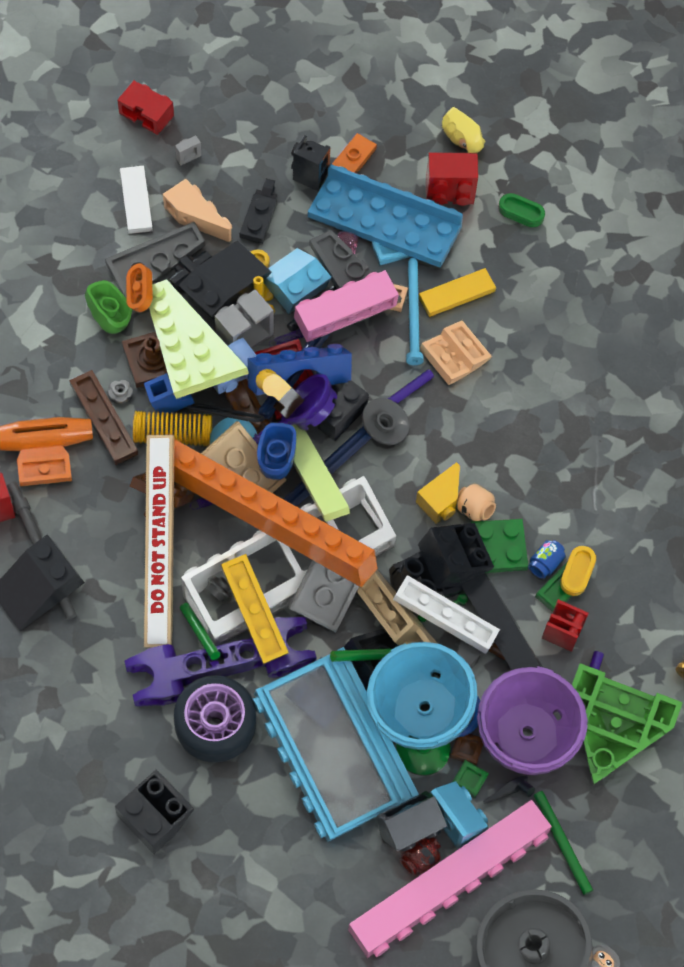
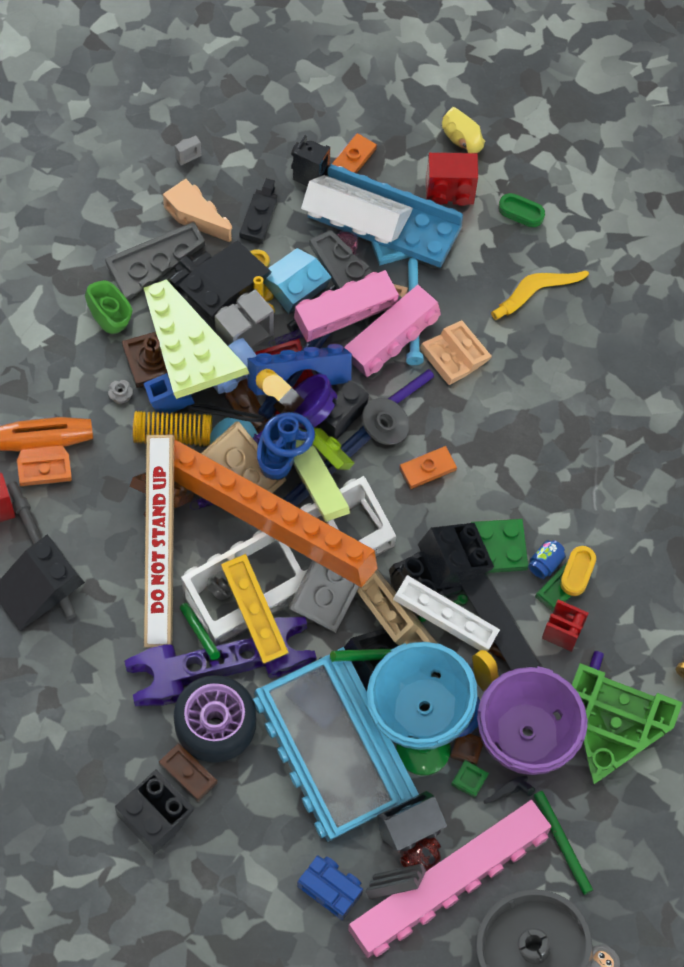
(103, 417): reddish brown plate -> none
(136, 199): white tile -> none
(139, 287): orange plate -> none
(147, 106): red brick -> none
(188, 772): none -> reddish brown plate
(289, 422): none -> blue piece
(330, 886): none -> blue brick
(332, 450): none -> lime plate
(355, 208): none -> white slope
(393, 330): none -> bright pink brick
(396, 881): none -> dark grey tile
(428, 467): none -> orange plate
(440, 496): yellow slope -> none
(457, 292): yellow tile -> none
(461, 816): medium azure slope -> none
(476, 502): light nougat head -> none
(484, 669): none -> yellow tile
(530, 285): none -> yellow piece

